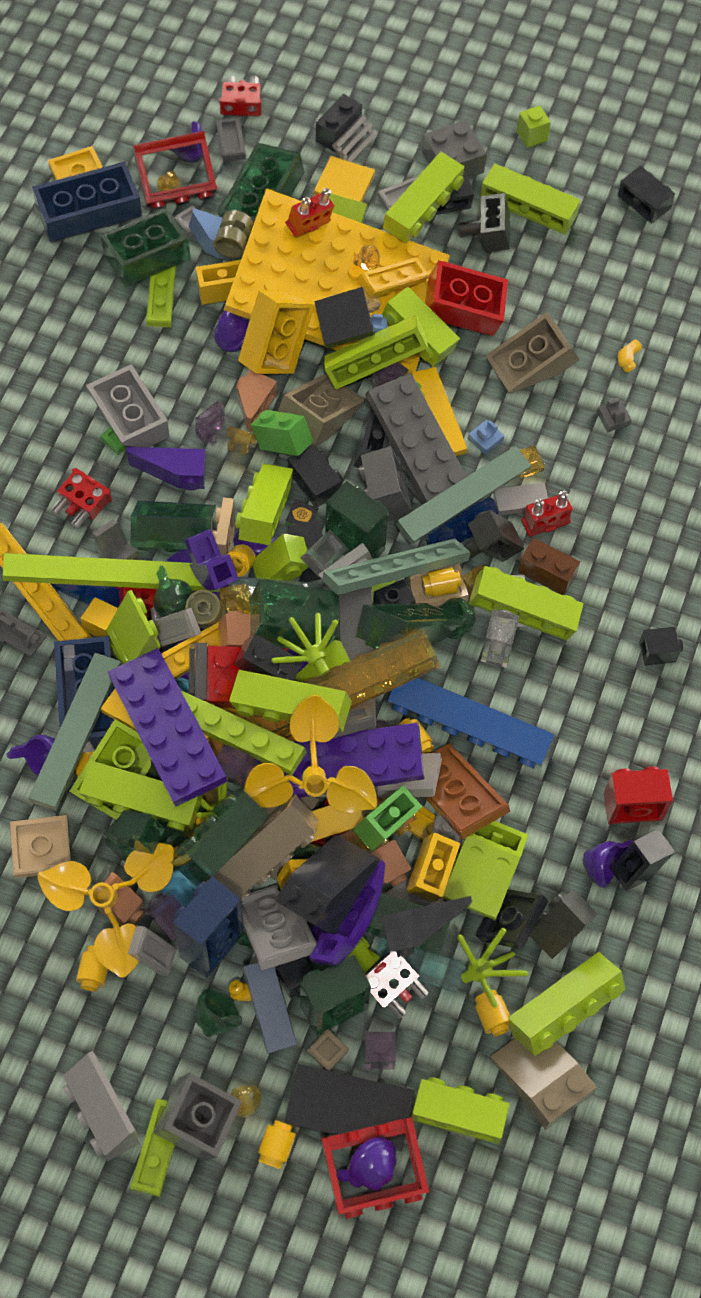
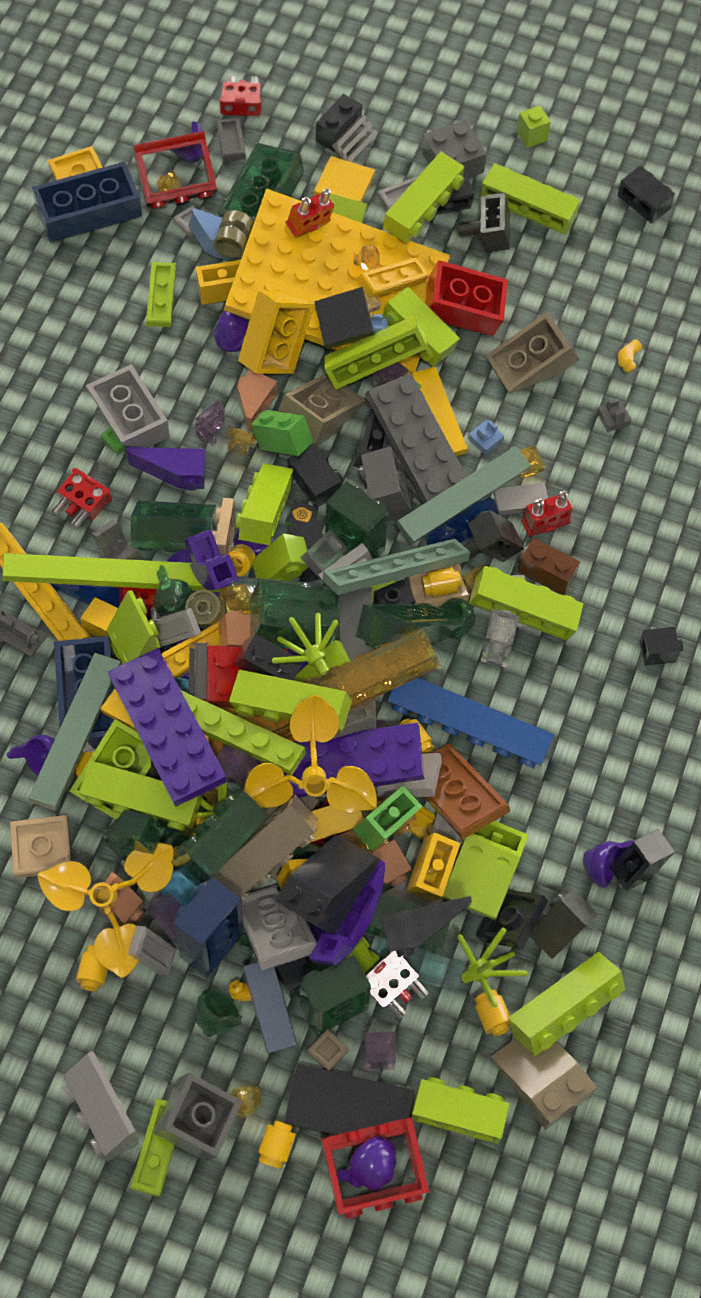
(145, 247): clear green brick -> none
(638, 795): red brick -> none

